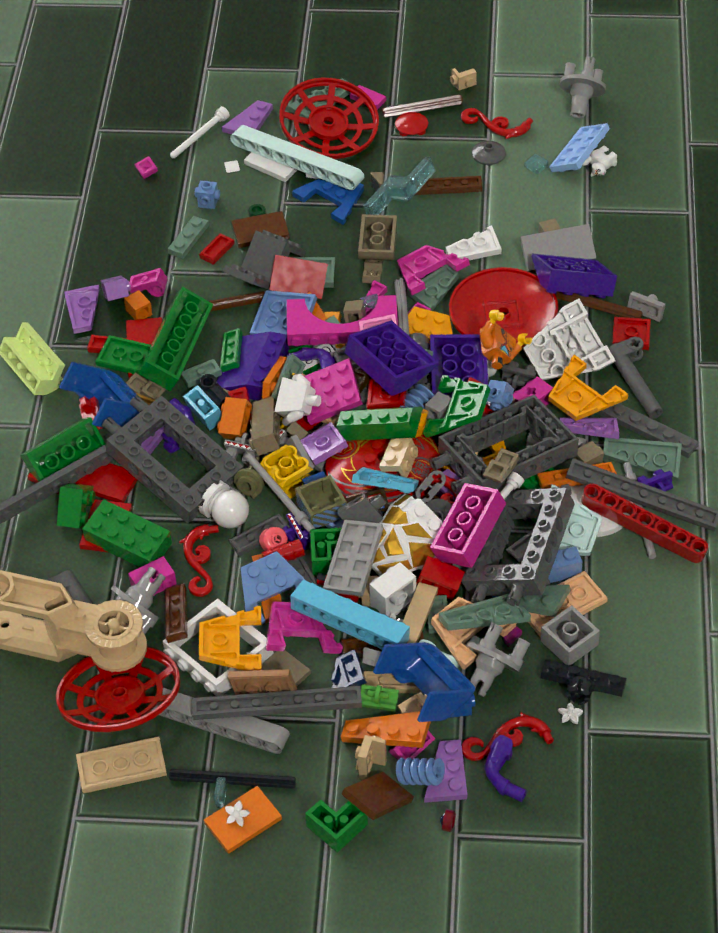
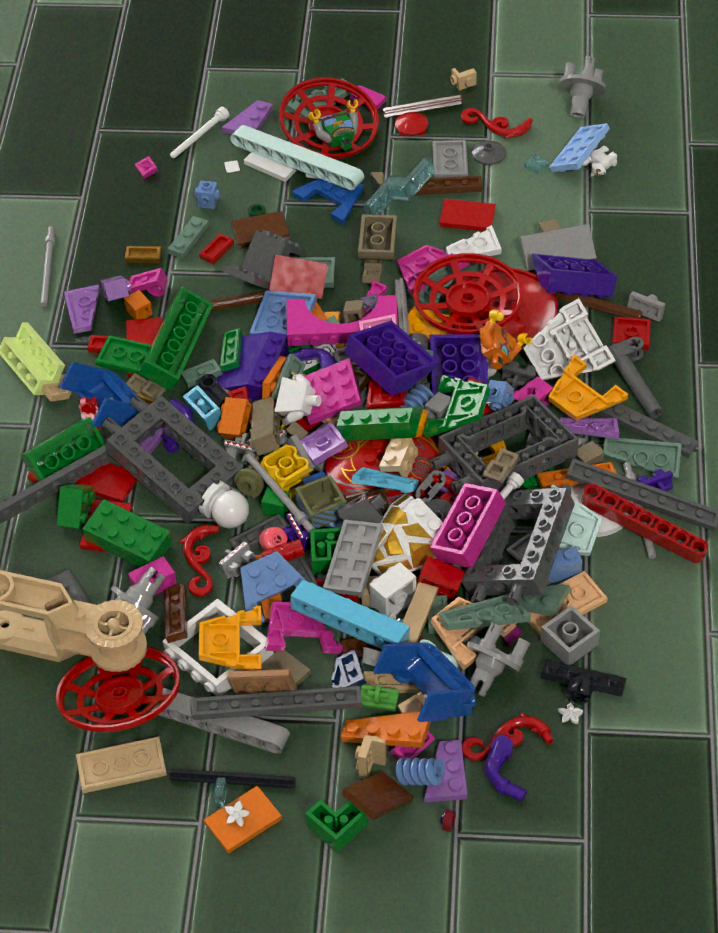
(49, 242): none -> light grey bar
(53, 391): none -> tan bracket
(143, 254): none -> pearl gold tile
(236, 559): none -> light grey hips
(273, 505): none -> green brick
(337, 128): none -> torso
(450, 158): none -> light grey tile
(463, 289): none -> red dish
(467, 215): none -> red tile

